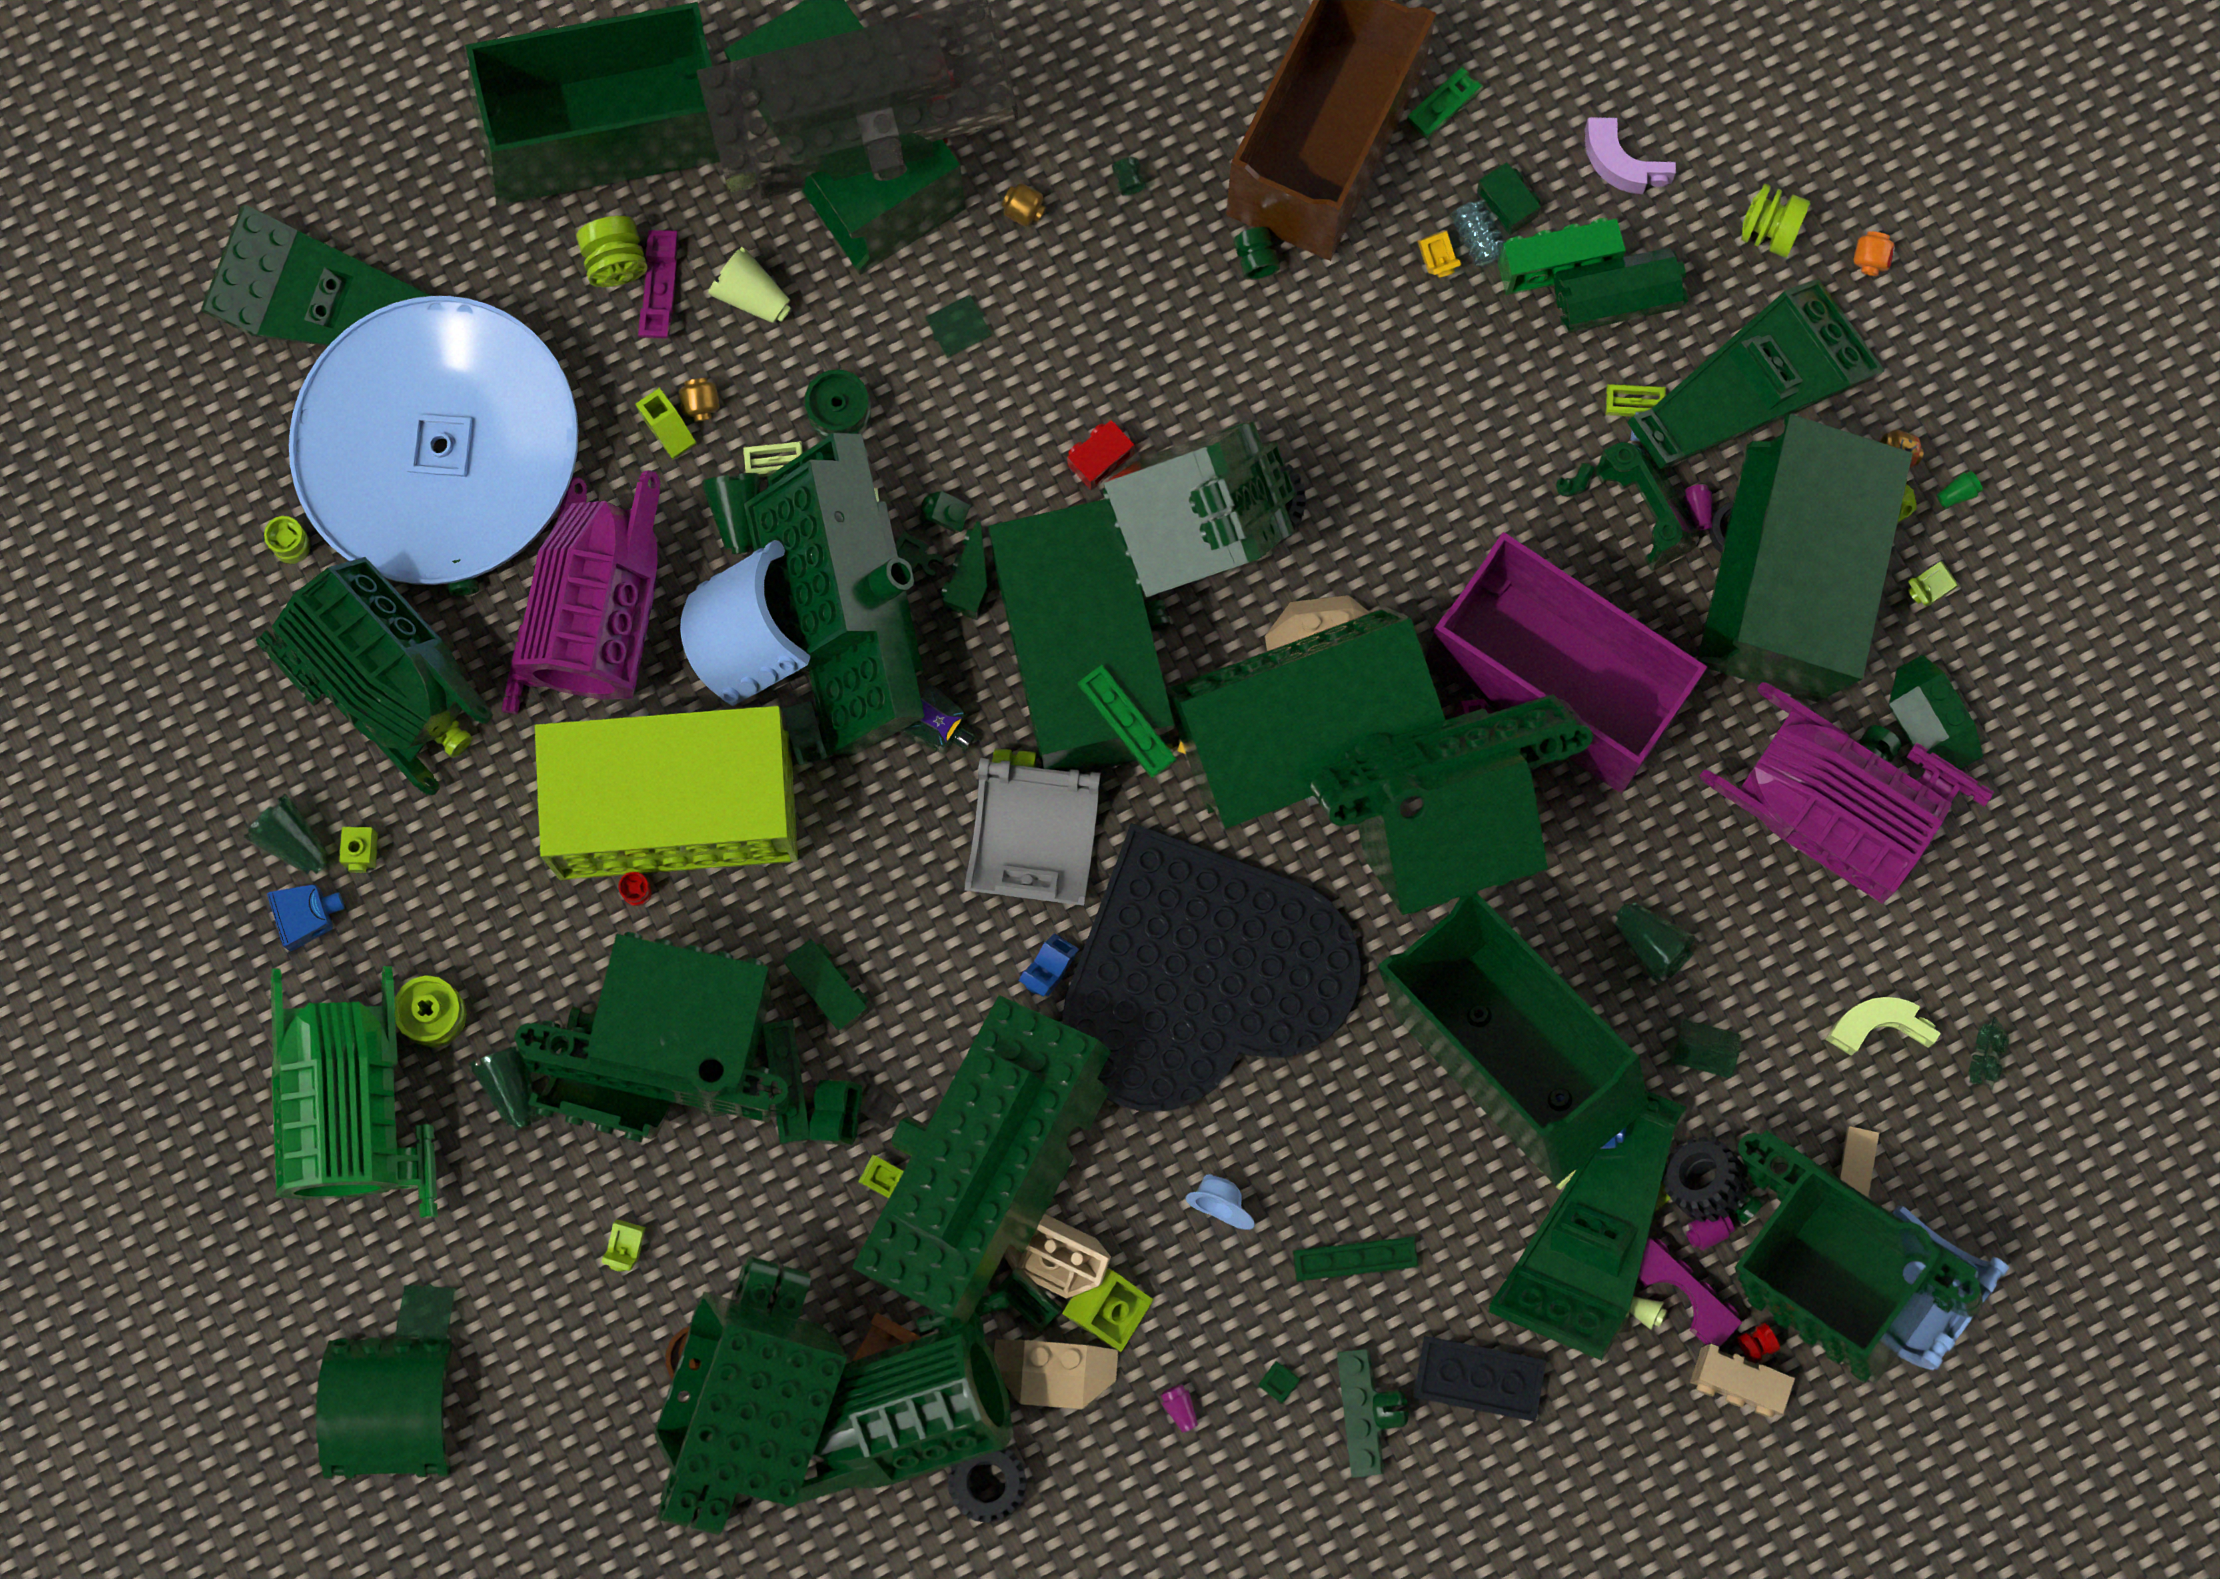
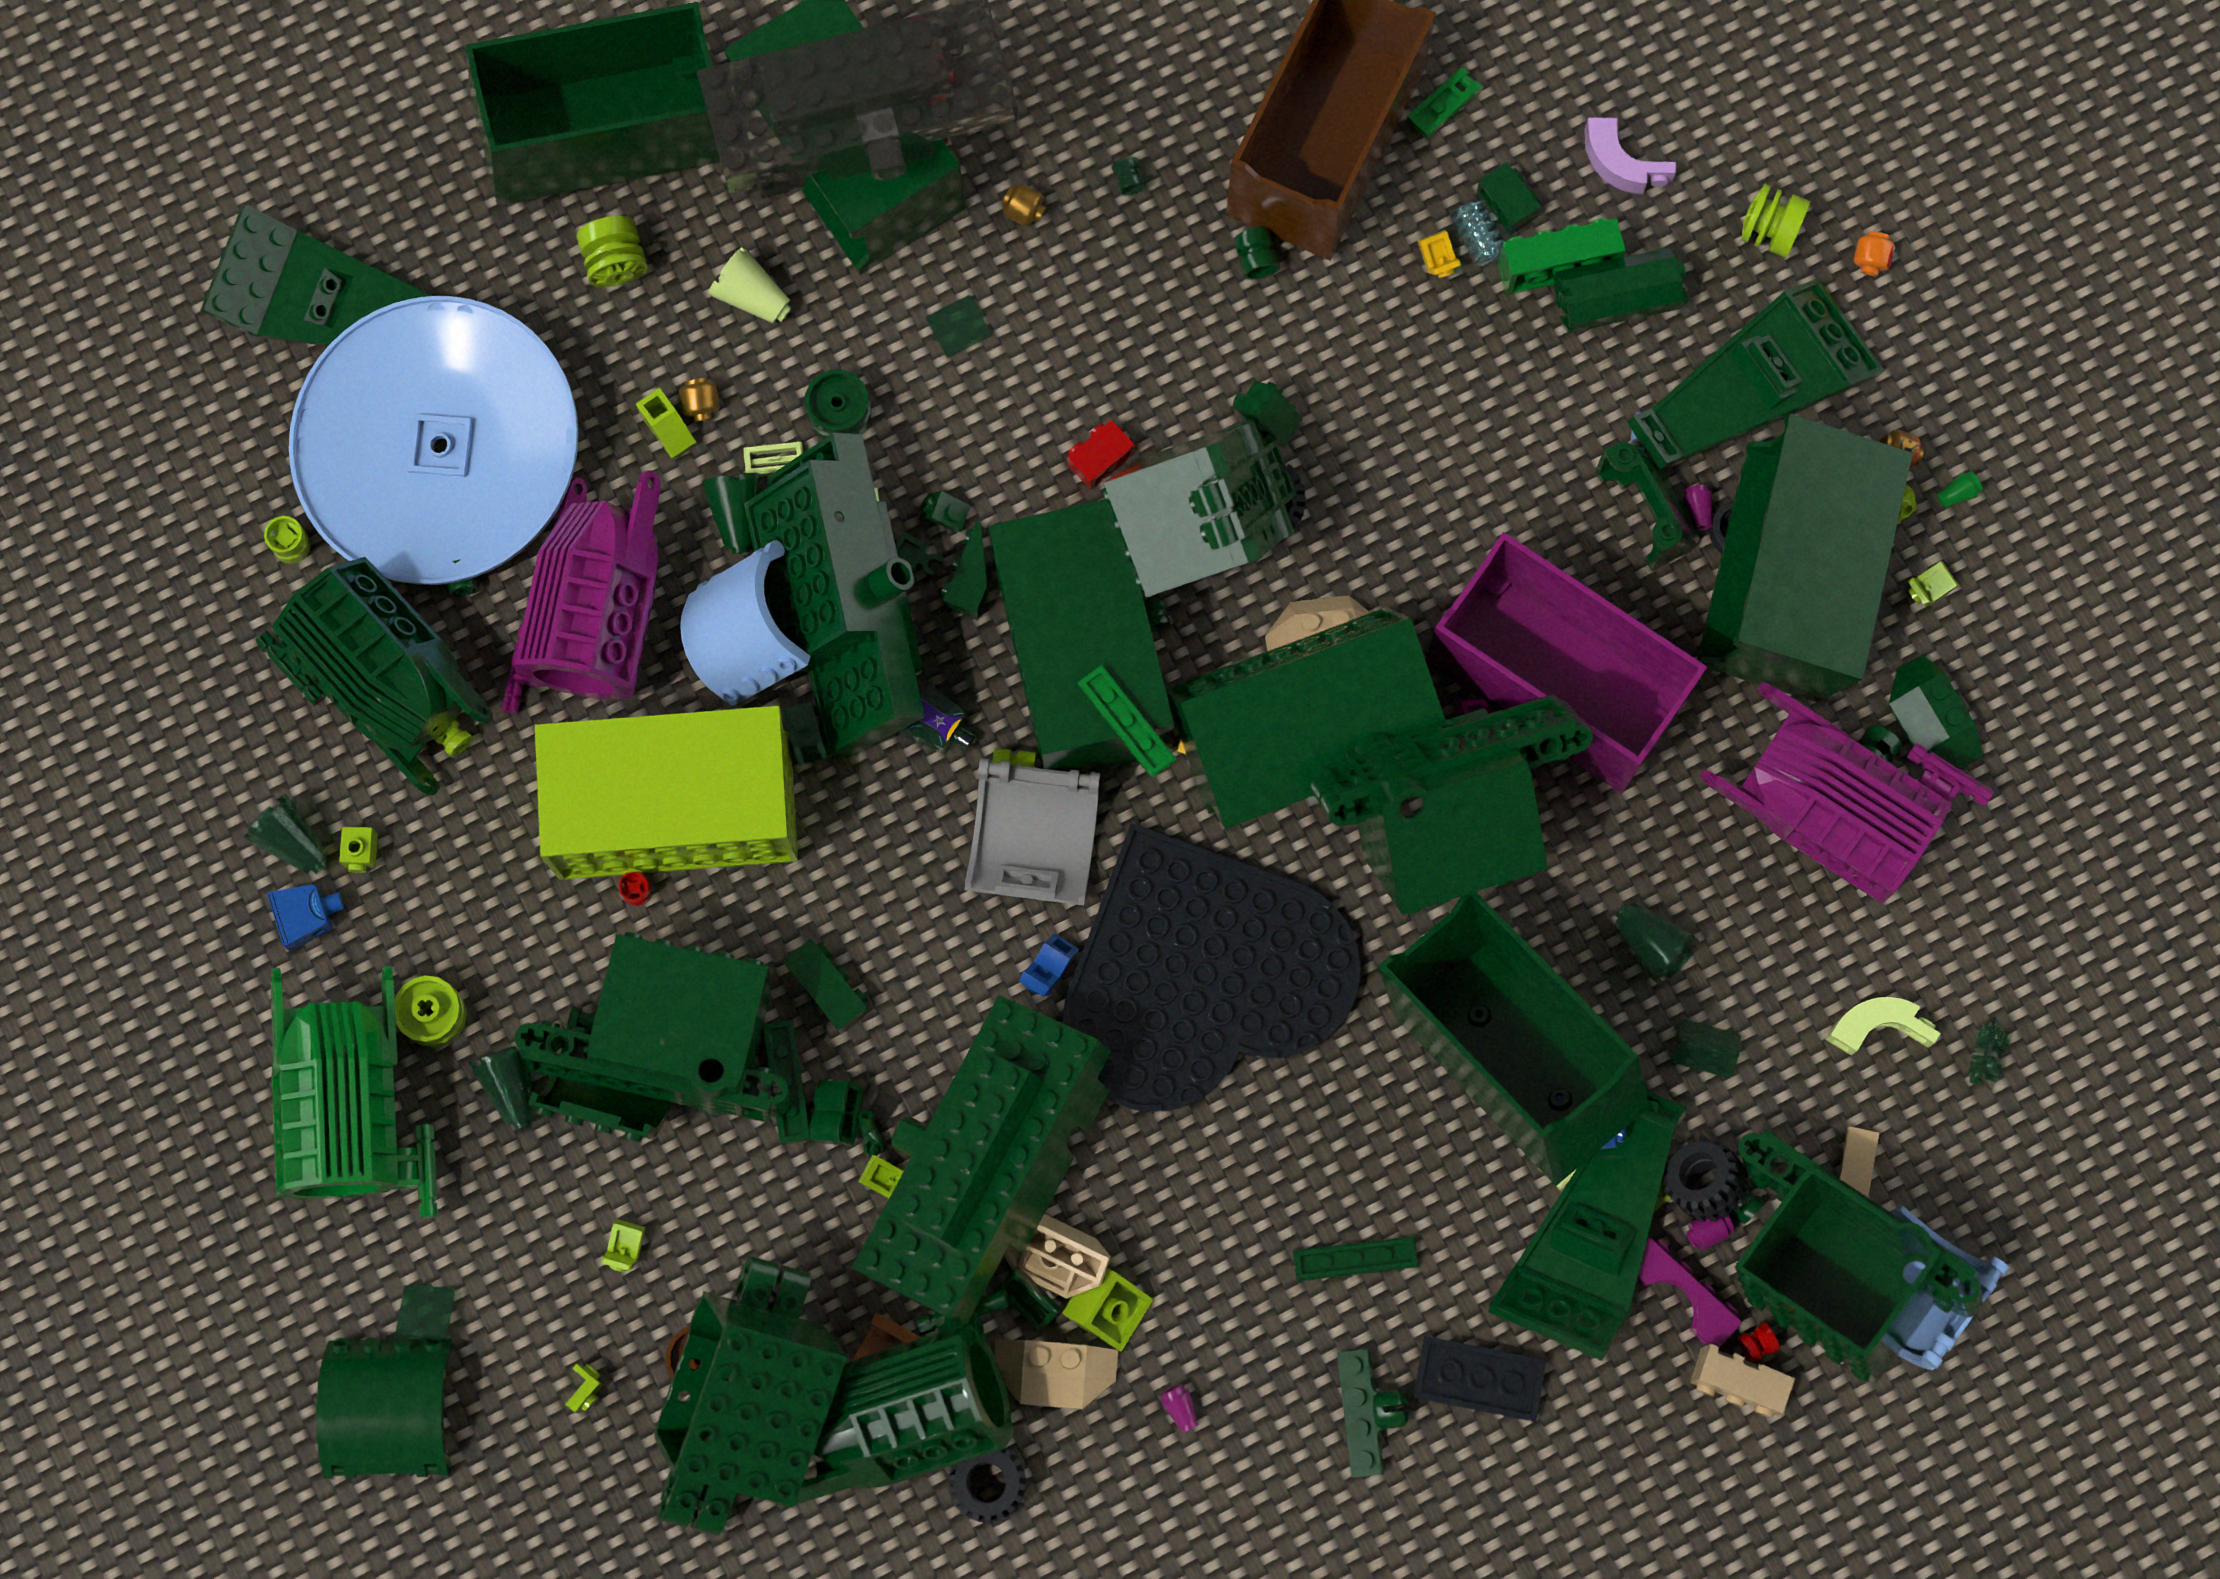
(585, 1396): none -> lime bracket
(659, 284): magenta slope -> none
(873, 1141): none -> dark green arm
(1222, 1200): light blue piece -> none
(1270, 410): none -> dark green brick
(1278, 1382): dark green tile -> none
(1575, 485): dark green arm -> none
(1635, 390): lime tile -> none
(1648, 1311): yellowish green cone -> none

